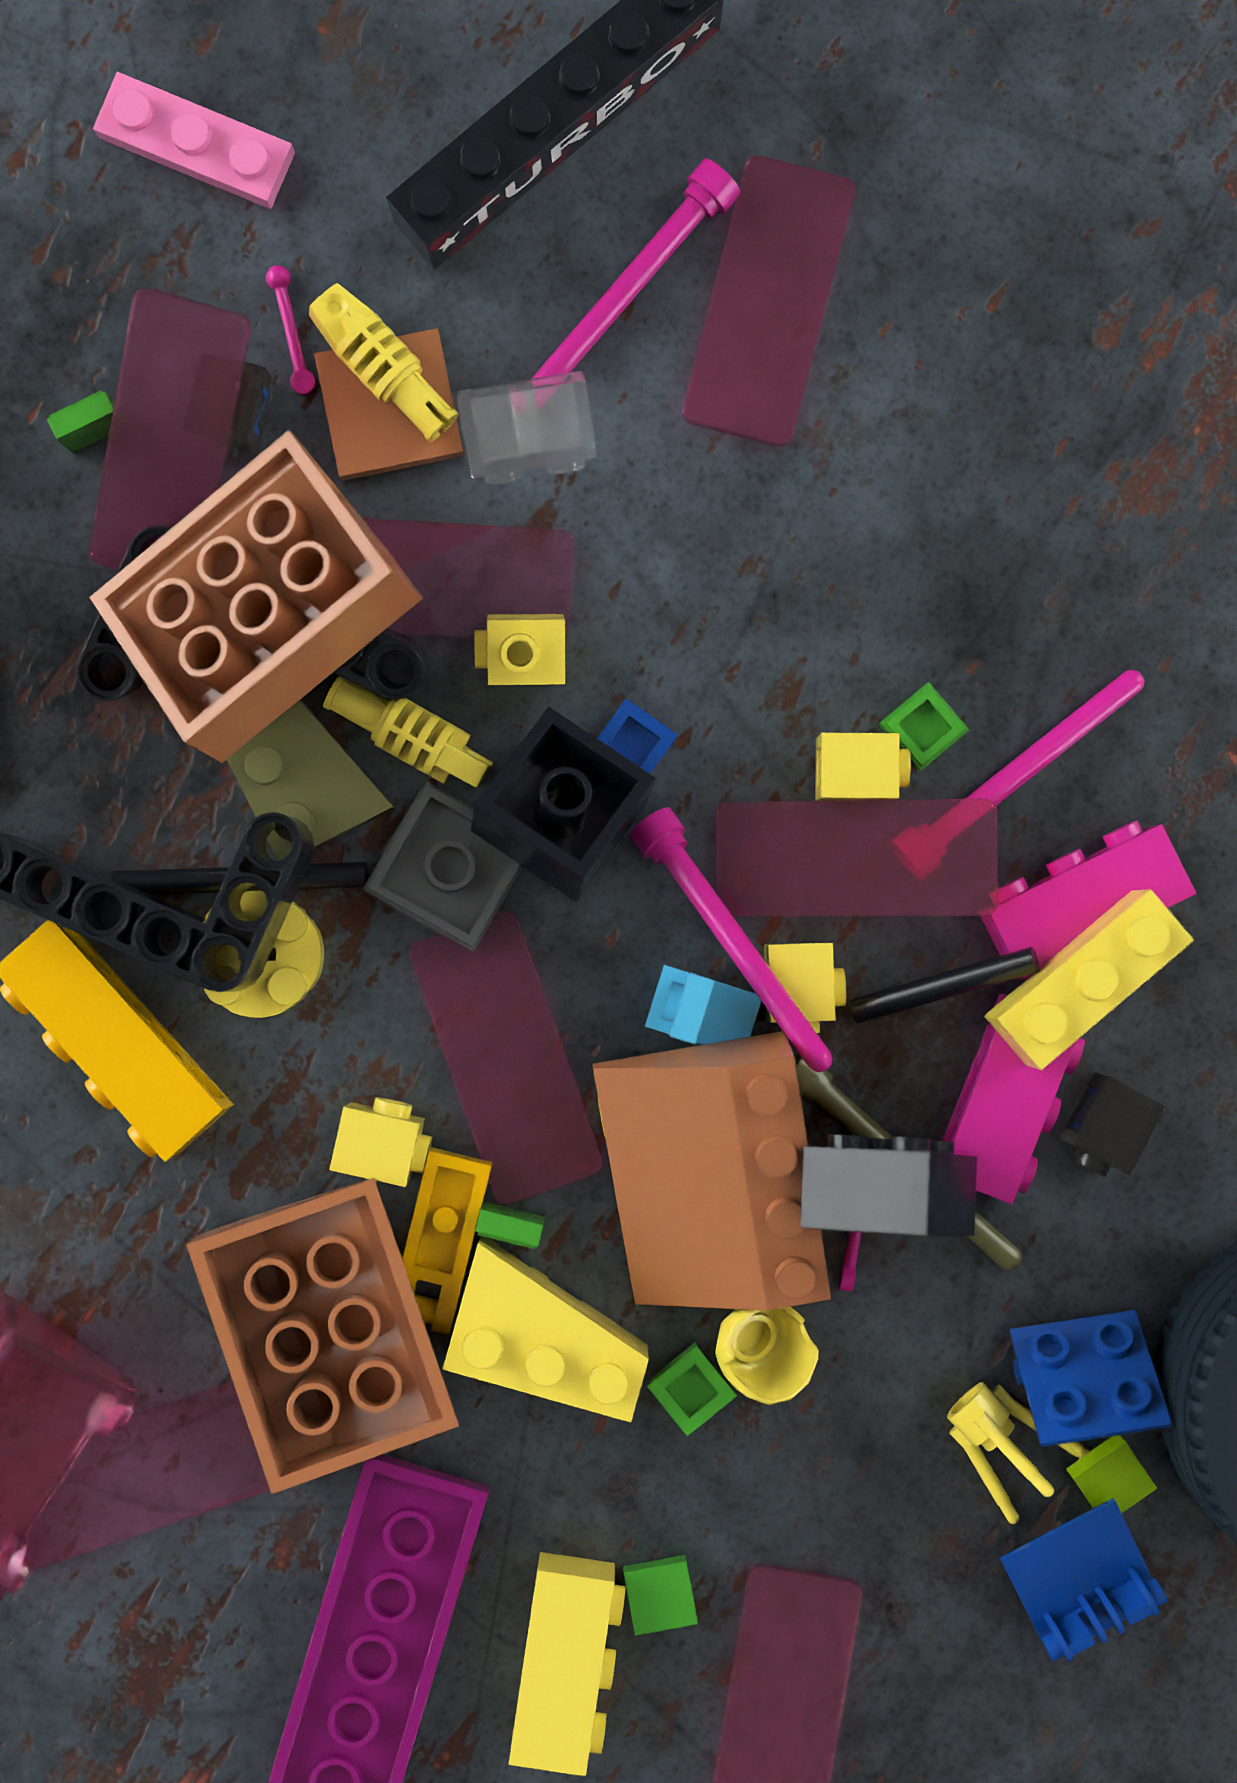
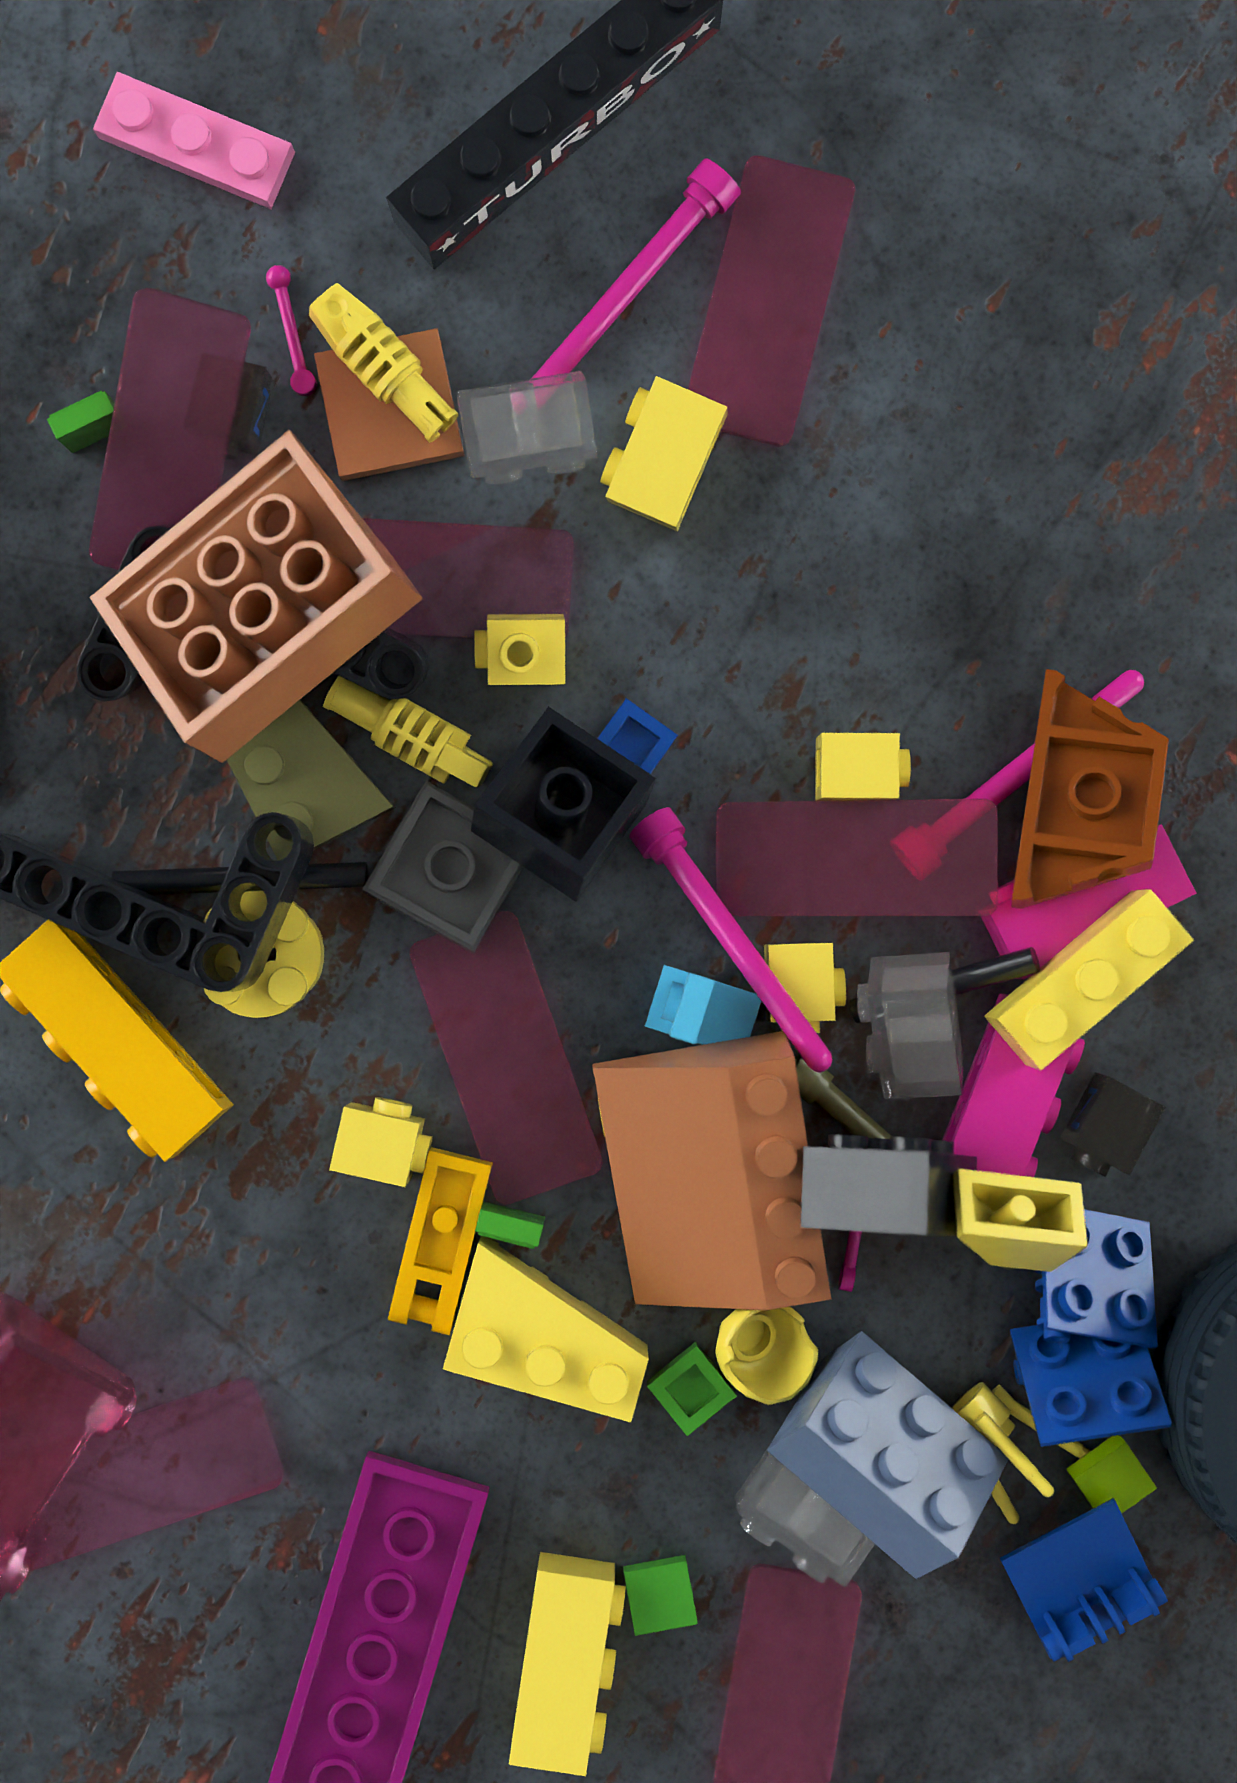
(322, 1334): nougat slope -> none
(664, 453): none -> light yellow brick
(789, 1511): none -> clear brick
(889, 1456): none -> sand blue brick
(913, 1025): none -> clear brick
(925, 726): bright green tile -> none
(1019, 1219): none -> light yellow slope
(1088, 796): none -> dark orange wing
(1104, 1287): none -> hinge

